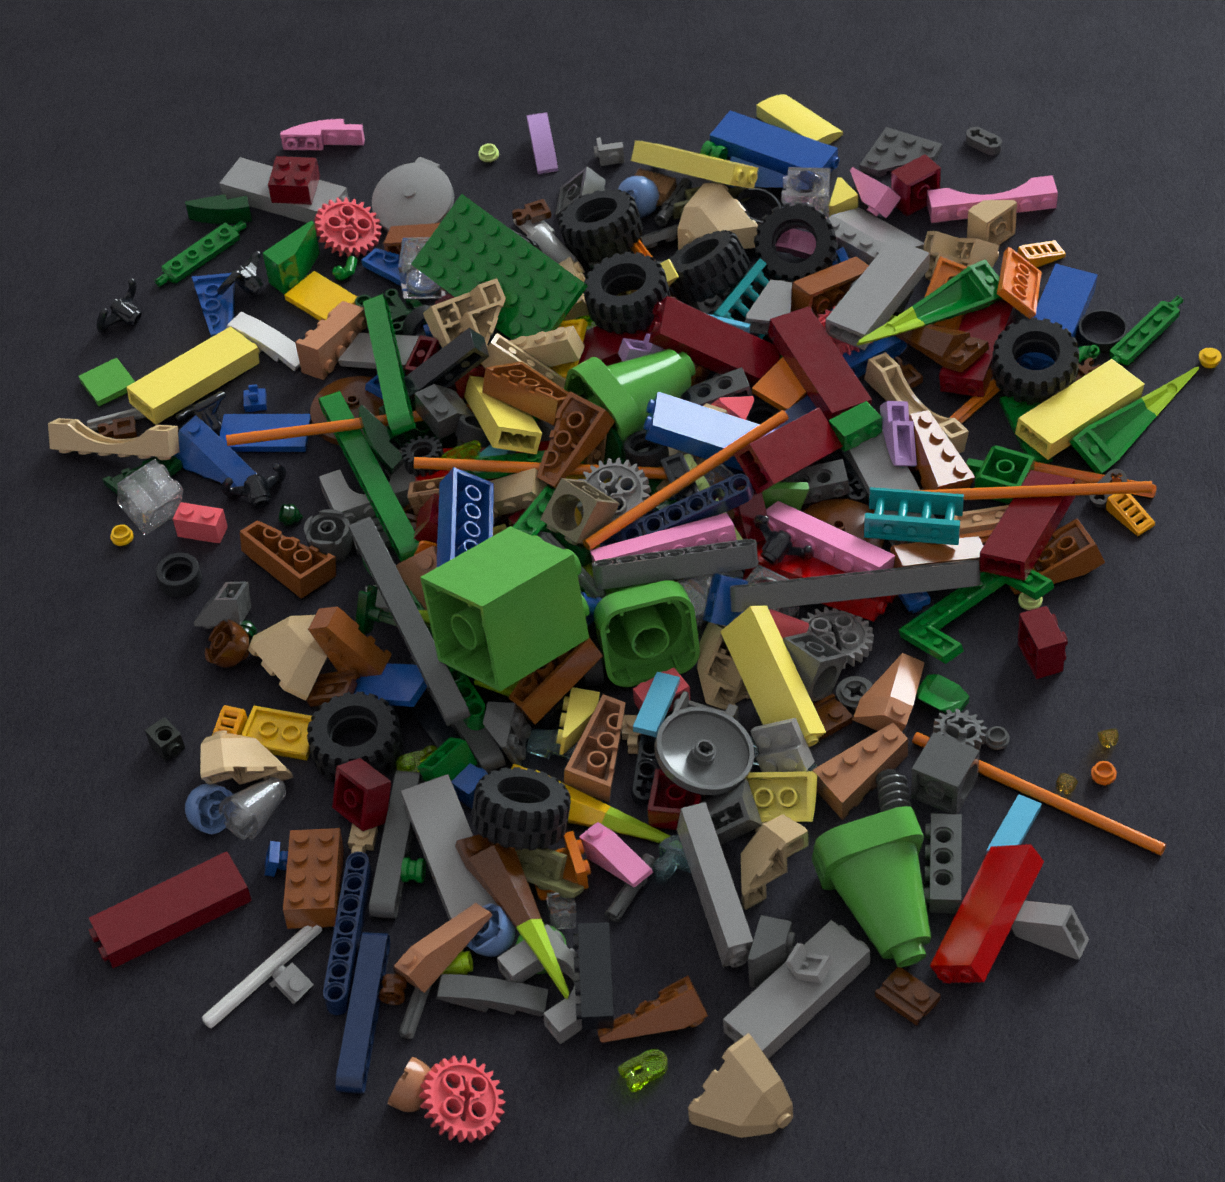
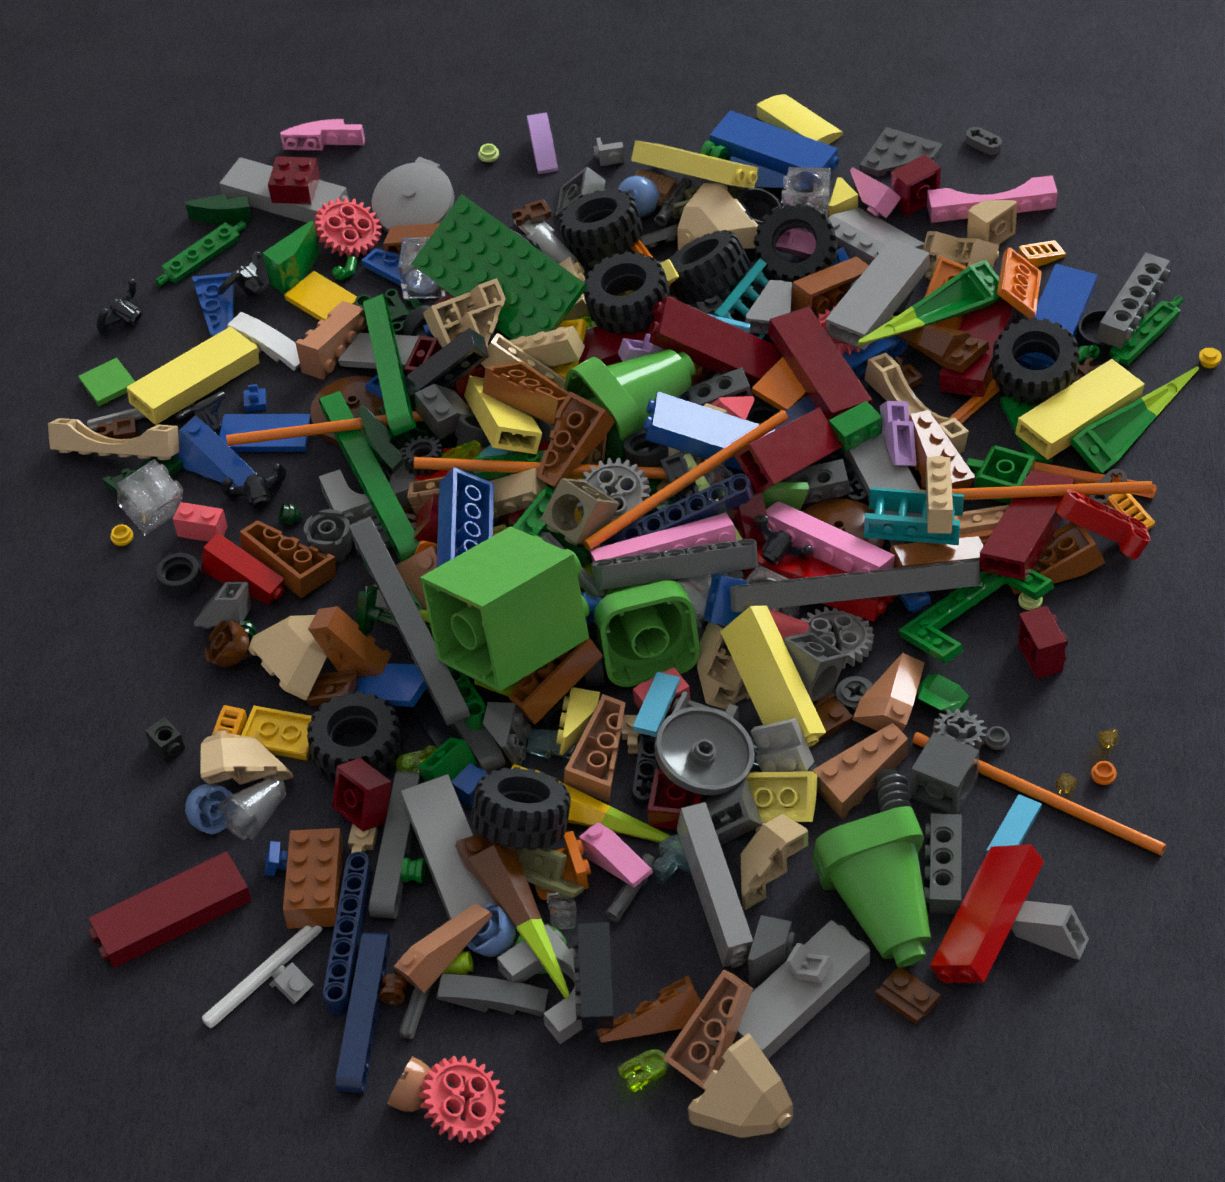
(232, 564): none -> red slope
(710, 1029): none -> nougat wedge
(939, 495): none -> tan brick
(1106, 521): none -> red beam
(1134, 300): none -> dark grey brick

